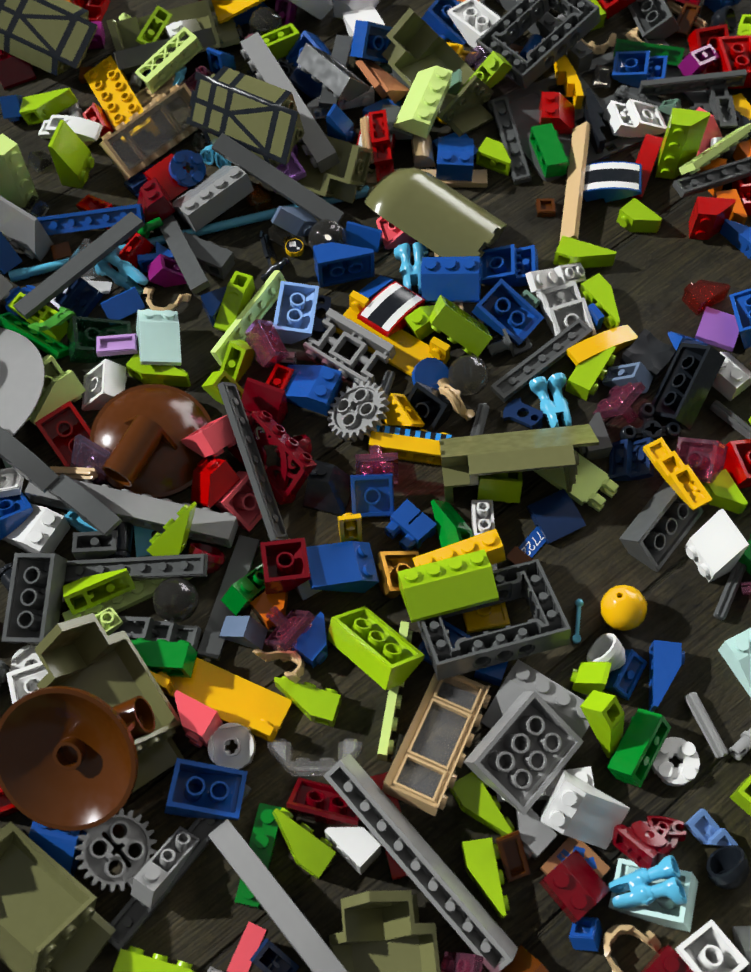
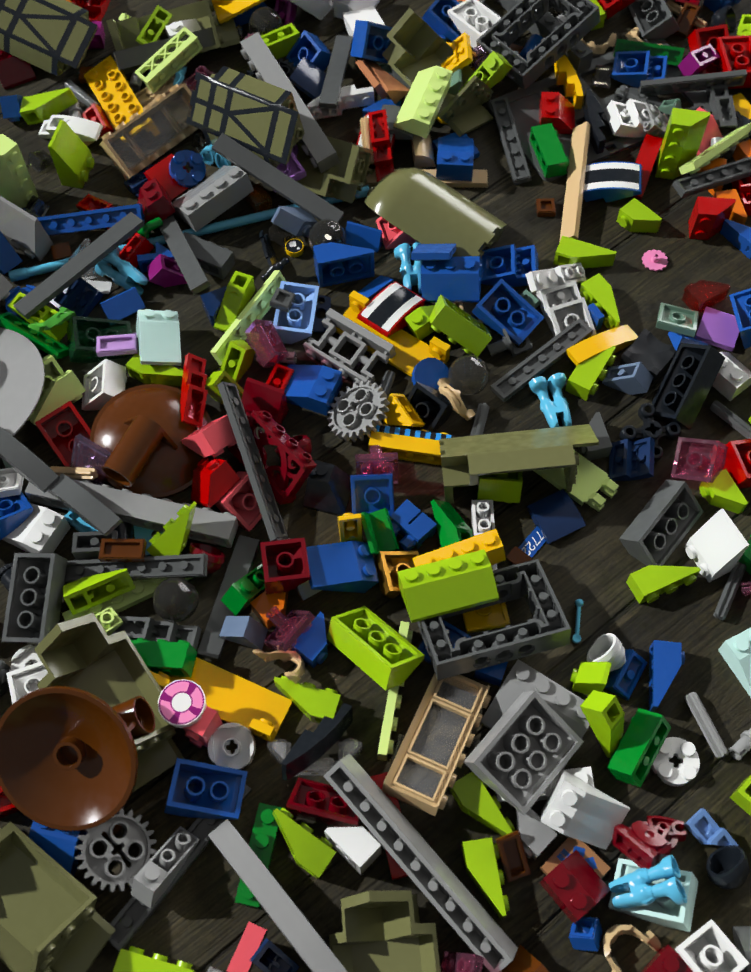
(80, 94): none -> dark grey axle
(122, 550): none -> reddish brown tile
(150, 290): tan helmet -> none
(182, 703): none -> tile
(193, 390): none -> red slope
(218, 59): blue slope -> none
(282, 300): none -> dark grey tile
(315, 744): none -> black slope
(331, 73): slope -> none
(339, 125): blue slope -> none
(379, 531): none -> green panel
(430, 252): none -> blue tile
(461, 54): none -> yellow plate
(493, 156): lime slope -> none
(532, 420): dark blue piece -> none
(619, 401): clear pink plate -> none
(623, 607): yellow piece -> none
(654, 260): none -> bright pink piece
(655, 580): none -> lime slope
(657, 124): none -> light grey hinge
(677, 319): none -> sand green tile
(677, 474): yellow slope -> none

